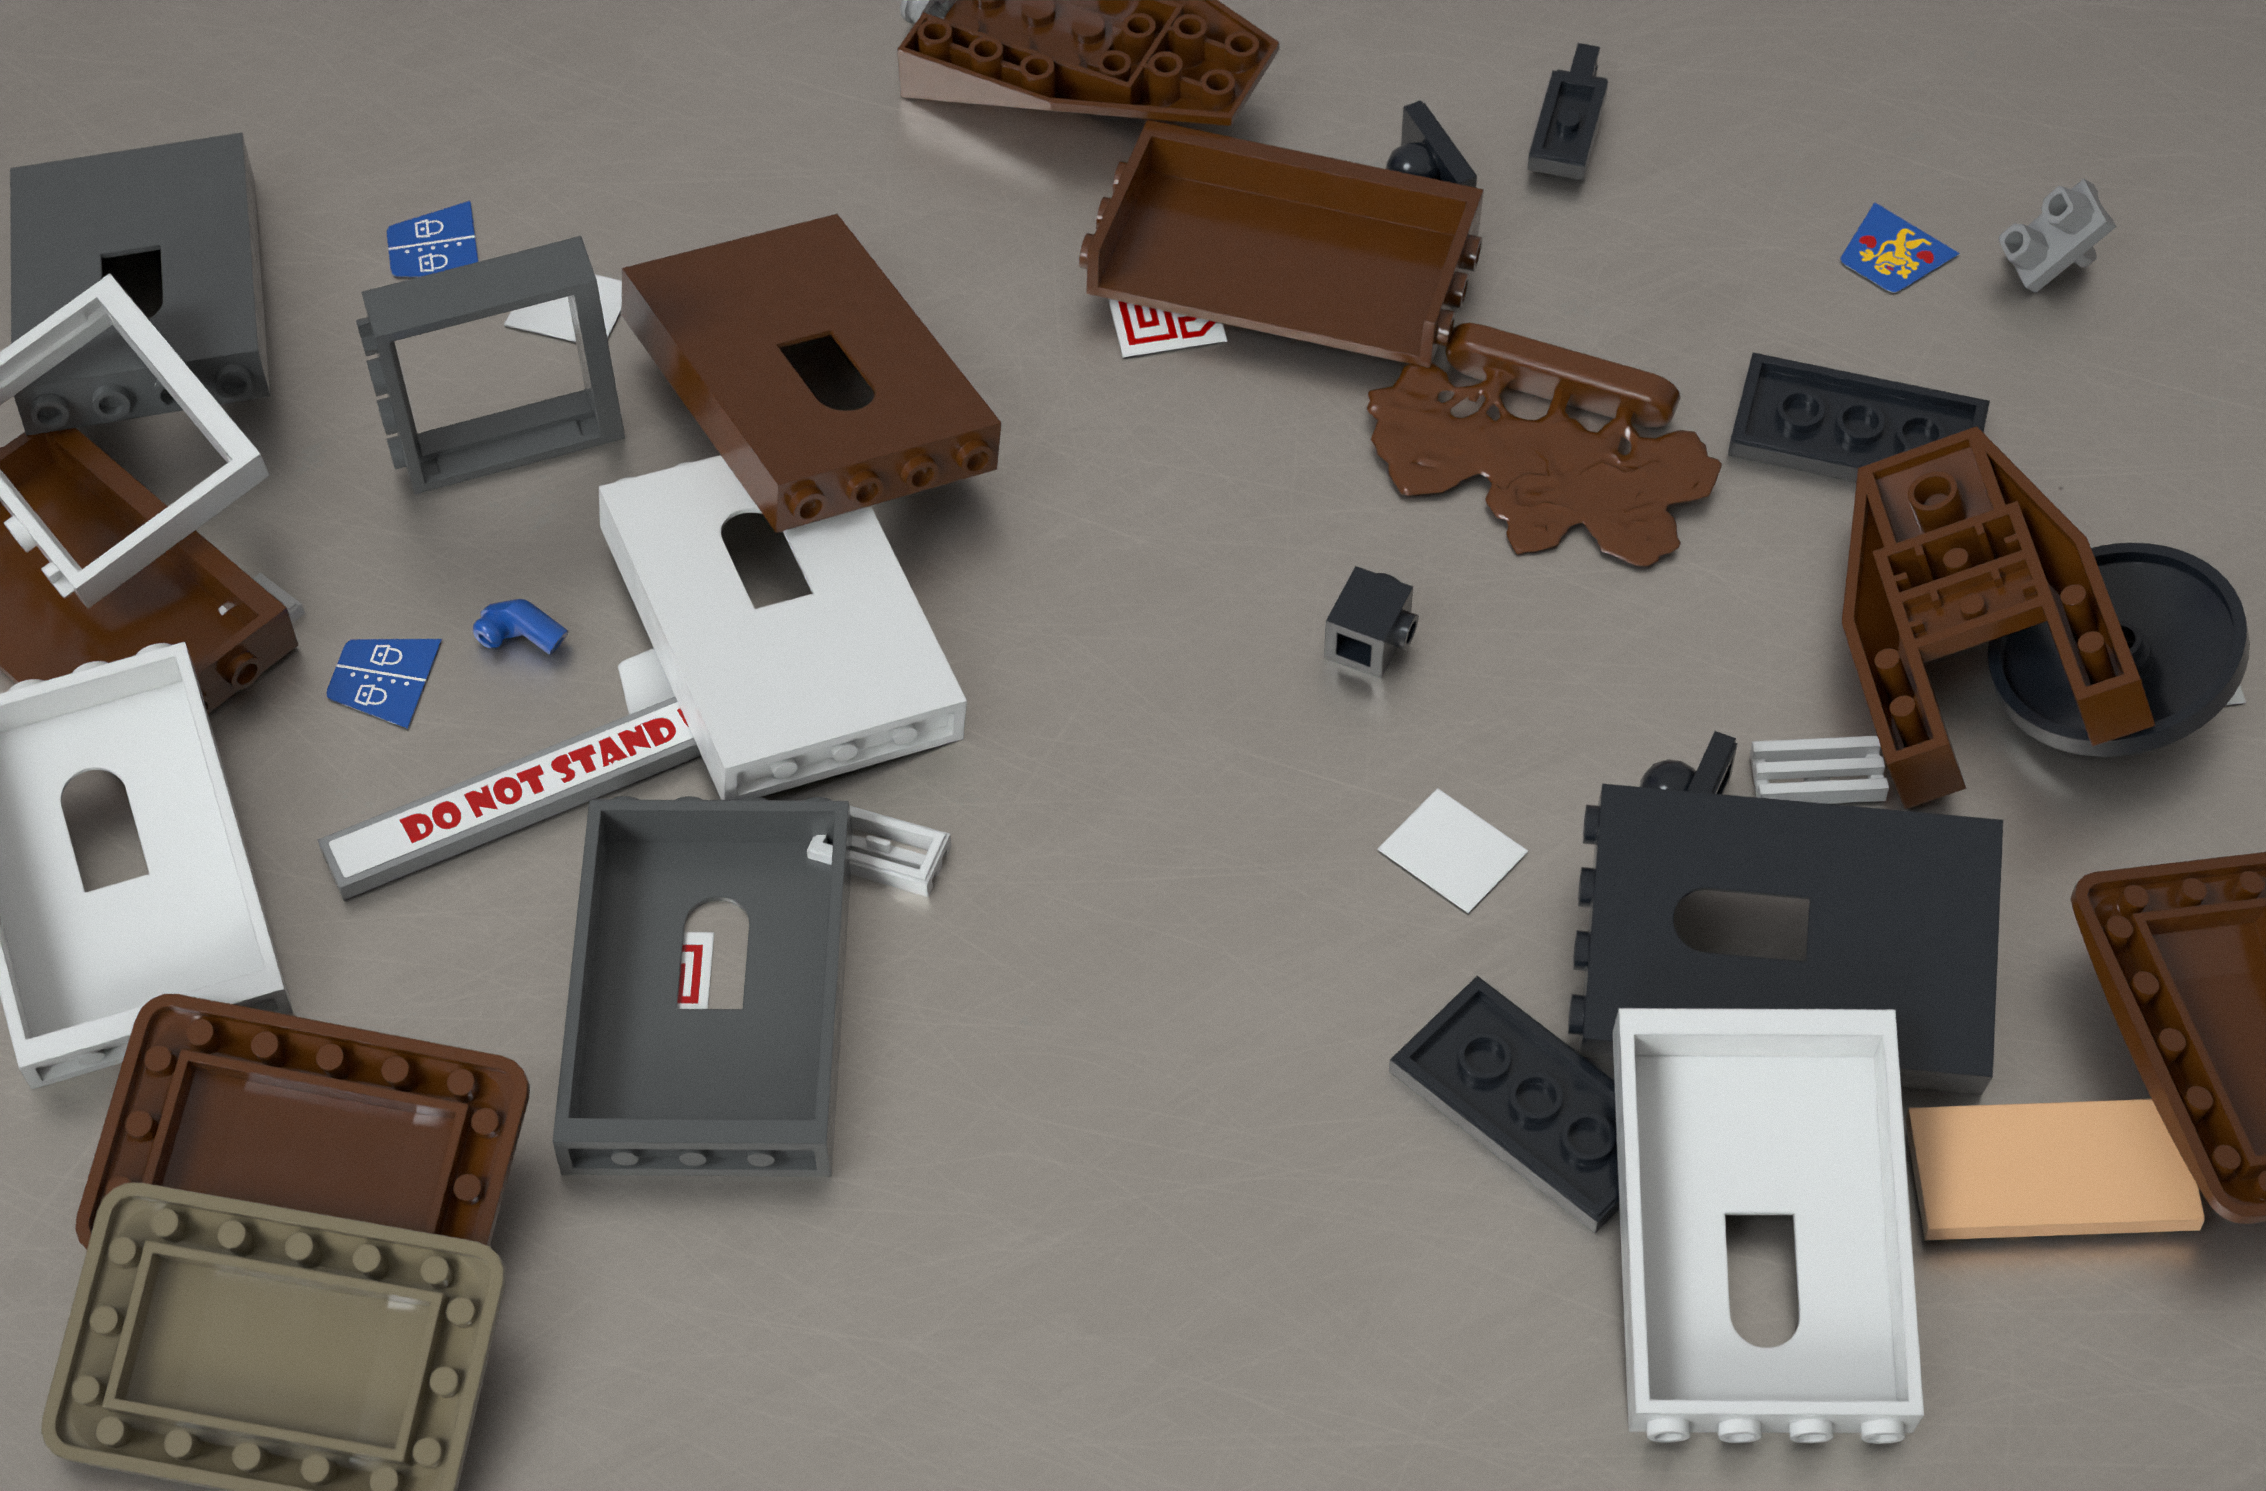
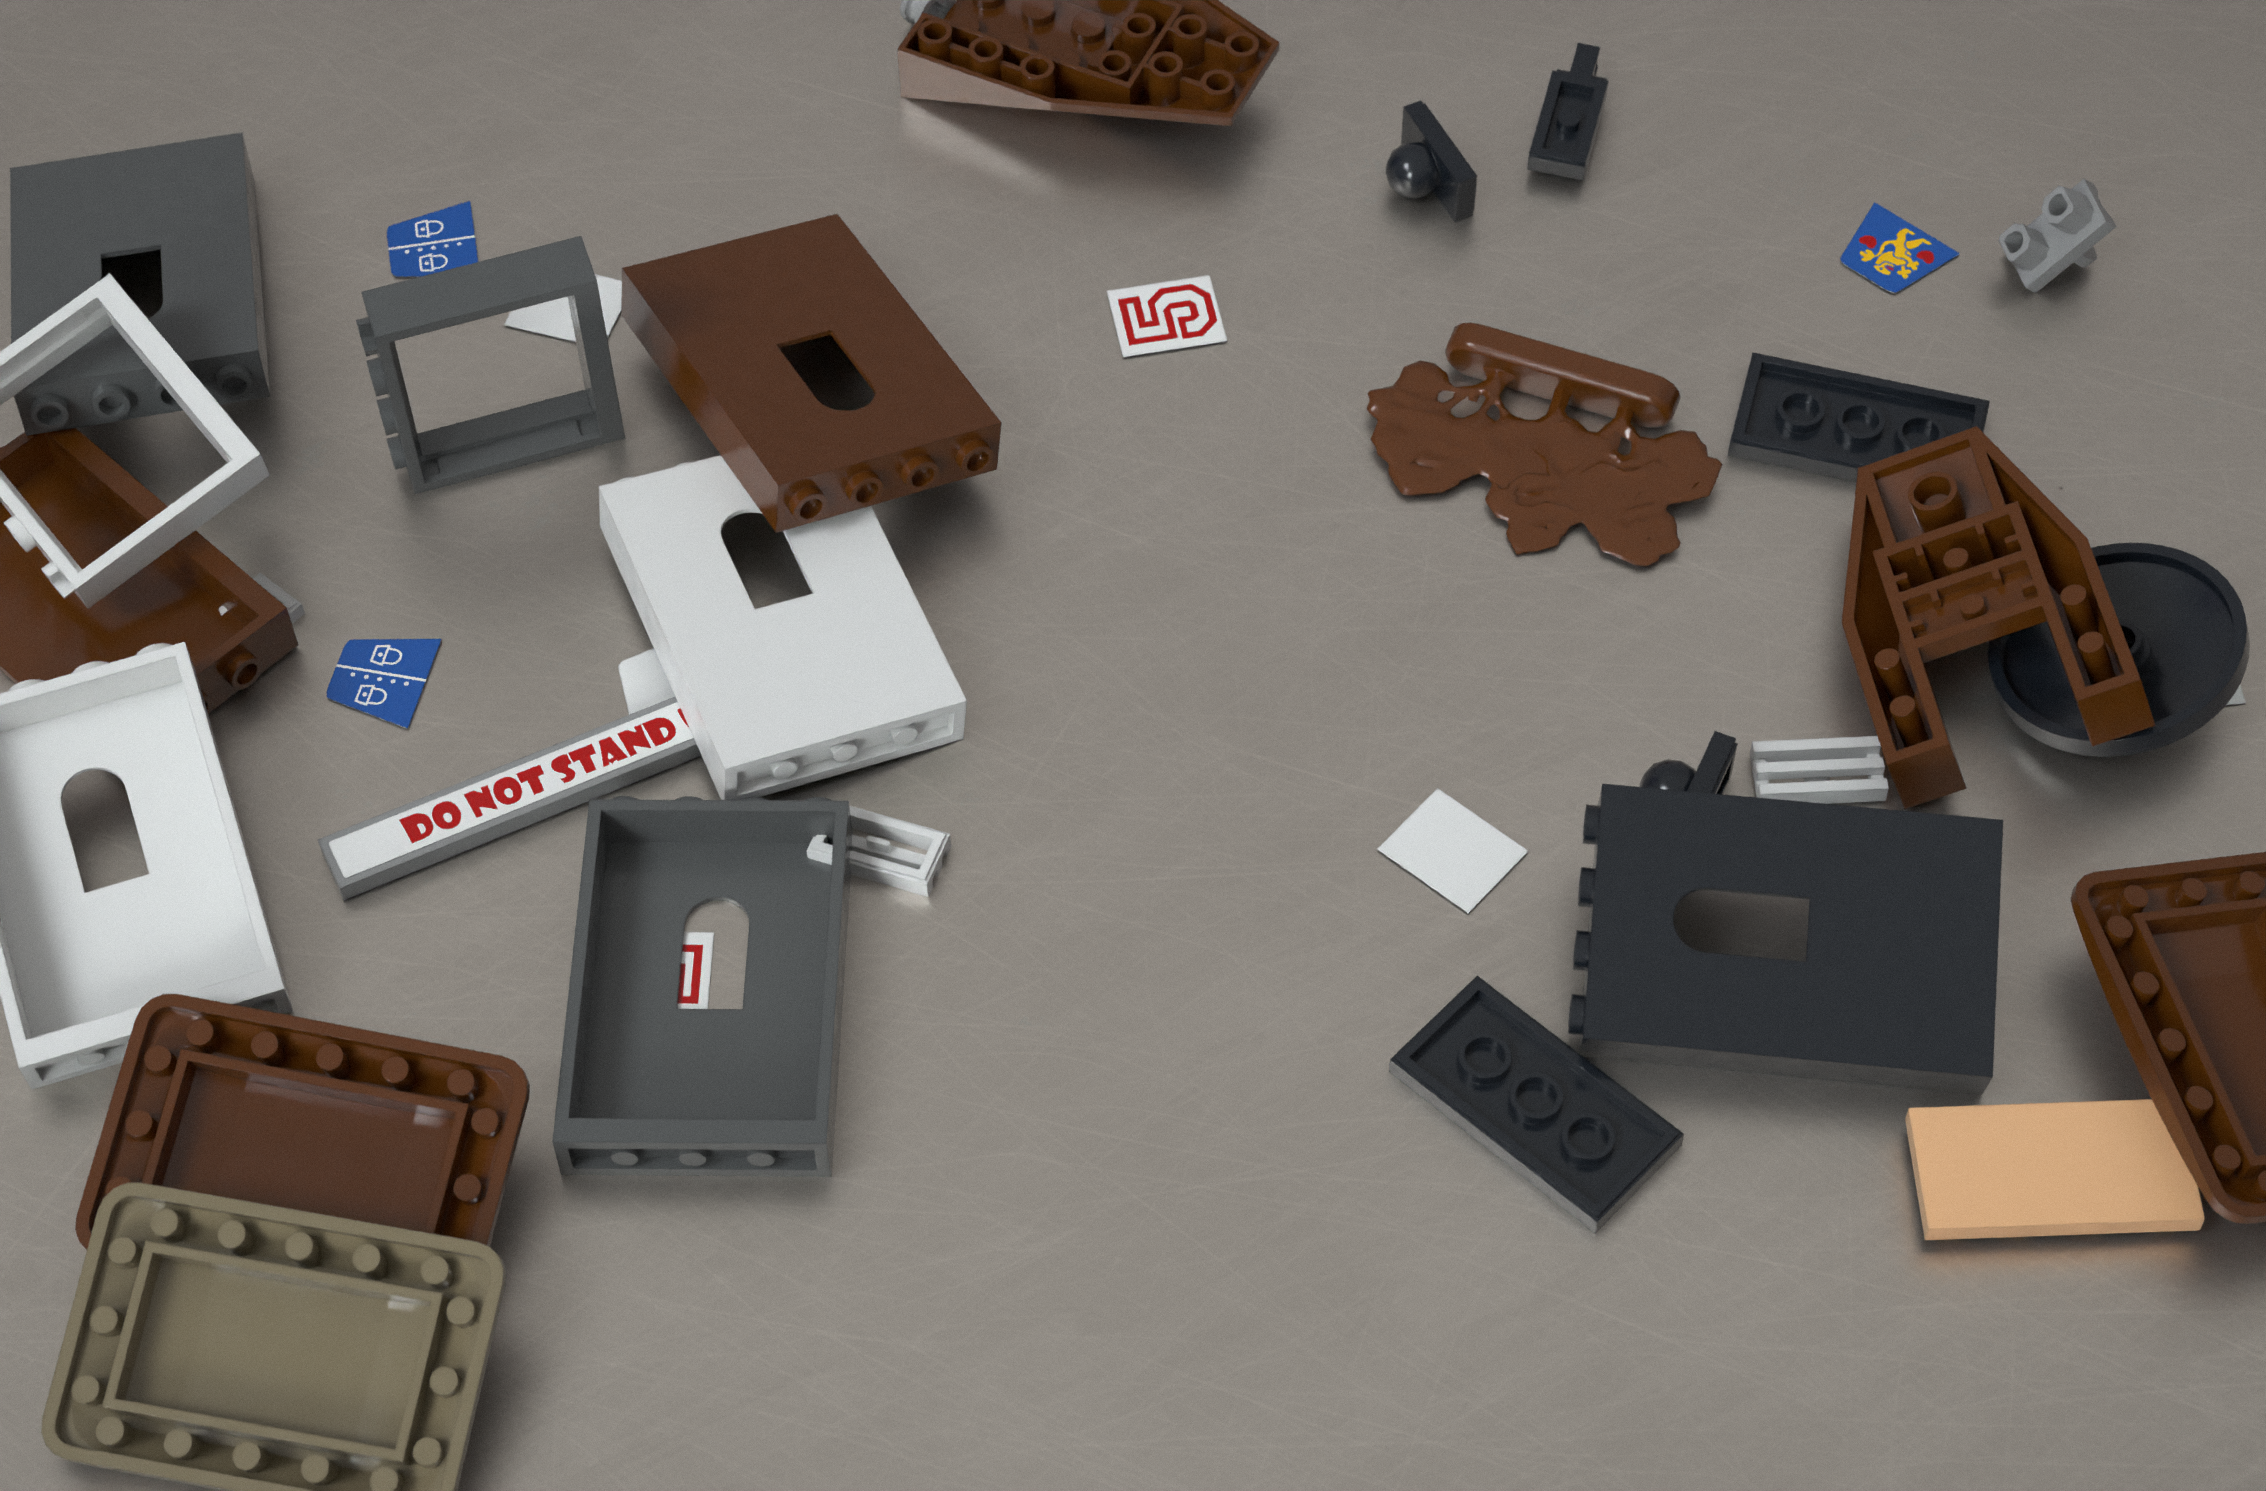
(517, 619): blue arm -> none
(1286, 243): reddish brown panel -> none
(1370, 622): black brick -> none
(1765, 1121): white panel -> none

